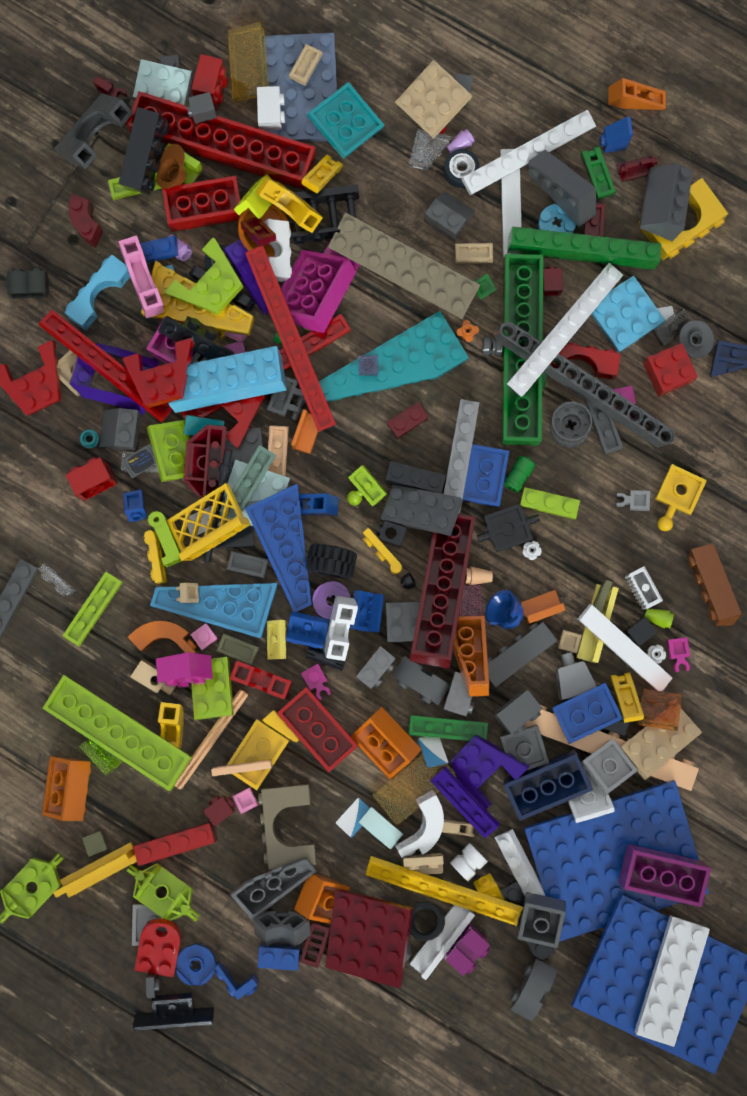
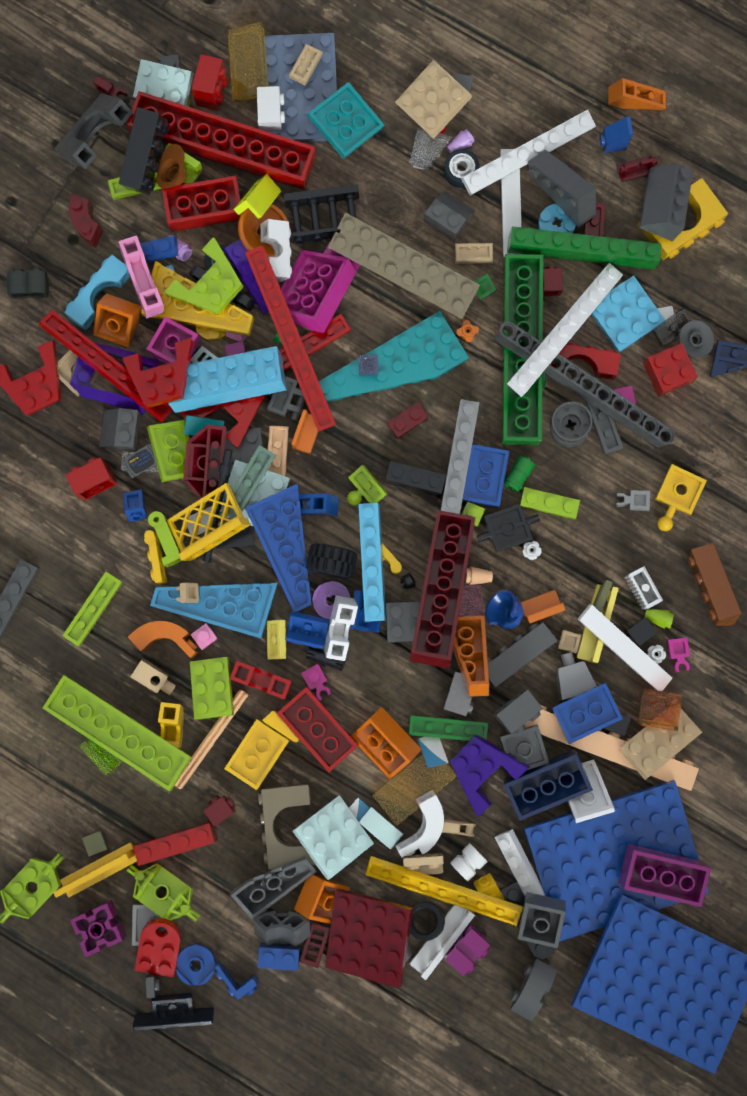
(50, 575): clear plate -> none
(66, 788): orange slope -> none
(85, 434): teal plate -> none
(86, 924): none -> magenta brick
(116, 320): none -> orange slope
(184, 669): dark pink brick -> none
(201, 107): dark grey brick -> none
(204, 337): black bracket -> none
(237, 649): olive tile -> none
(243, 767): light nougat tile -> none
(245, 800): bright pink tile -> none
(247, 564): dark grey tile -> none
(258, 231): dark red plate -> none
(290, 203): yellow arch -> none
(322, 174): yellow plate -> none
(333, 837): none -> light aqua plate
(372, 562): none -> medium azure brick
(375, 668): flat silver brick -> none
(397, 540): black brick -> none
(422, 509): dark grey plate -> none
(422, 681): dark grey brick -> none
(465, 802): dark purple plate -> none
(475, 511): none -> lime plate
(496, 347): dark grey wheel -> none
(598, 172): green plate -> none
(609, 766): light grey plate -> none
(627, 697): yellow plate -> none
(672, 981): white plate -> none

